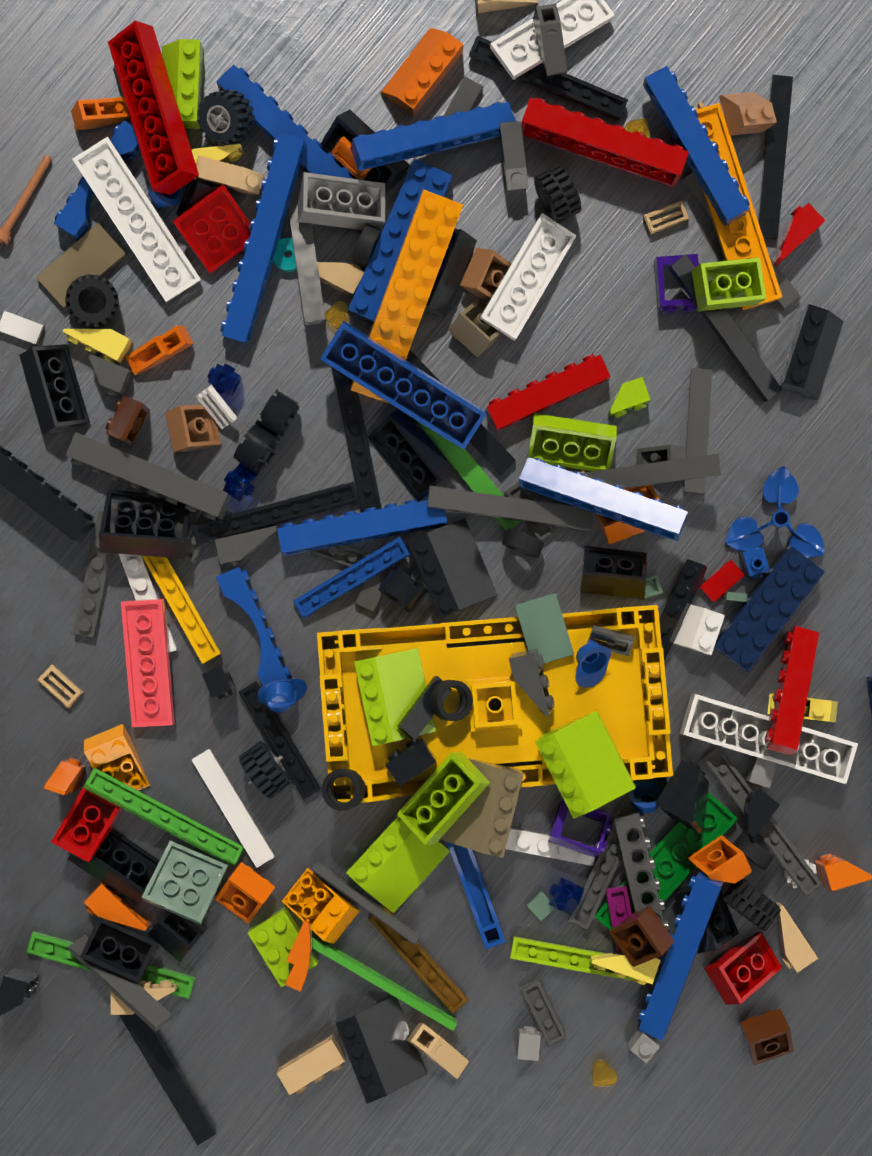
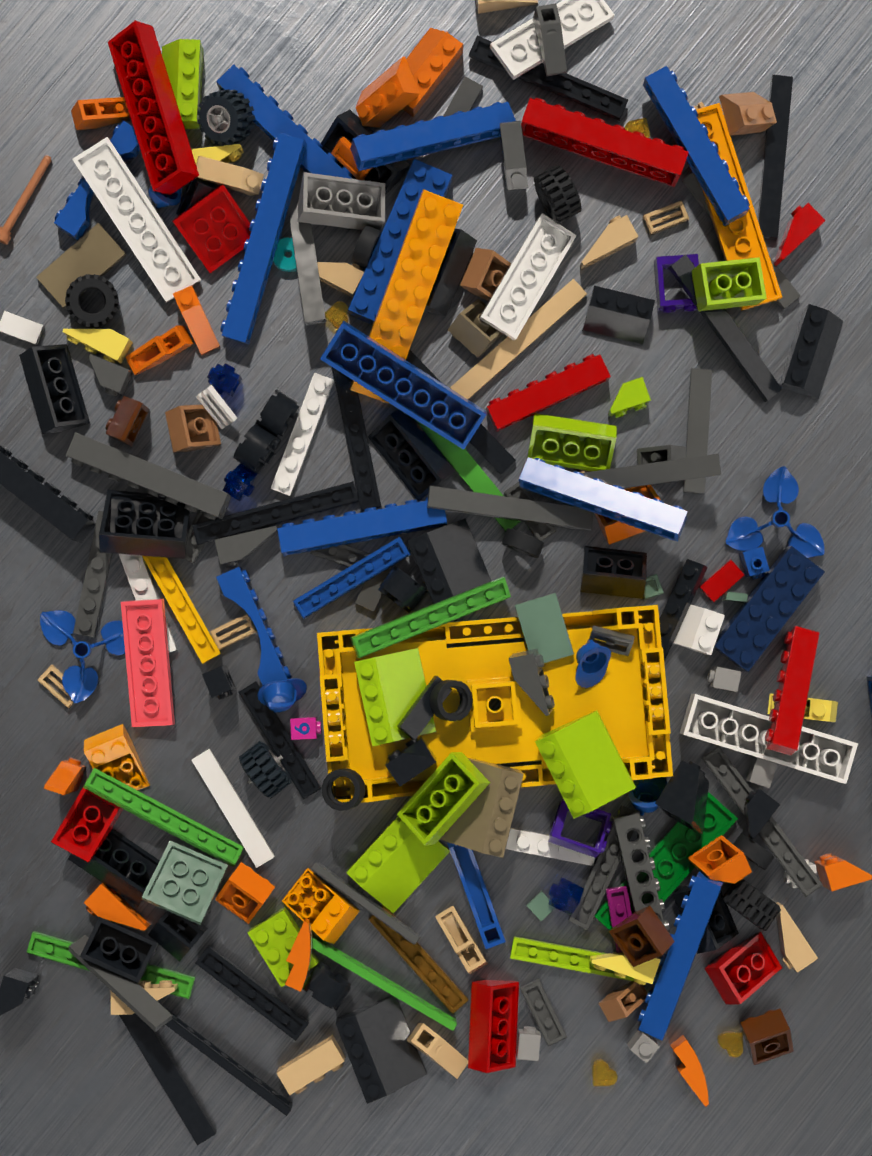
(76, 680): none -> blue plant
(196, 320): none -> orange slope
(229, 1064): none -> black tile
(249, 624): none -> tan tile
(252, 992): none -> black plate
(302, 434): none -> white plate
(305, 728): none -> dark pink brick
(326, 986): none -> black brick
(387, 95): none -> orange slope
(430, 617): none -> bright green tile
(461, 940): none -> tan slope
(493, 1025): none -> red slope
(510, 349): none -> tan tile
(614, 238): none -> tan slope
(618, 315): none -> black slope
(623, 1001): none -> medium nougat slope
(691, 1068): none -> orange slope
(724, 679): none -> light grey brick
(732, 1042): none -> clear yellow tile

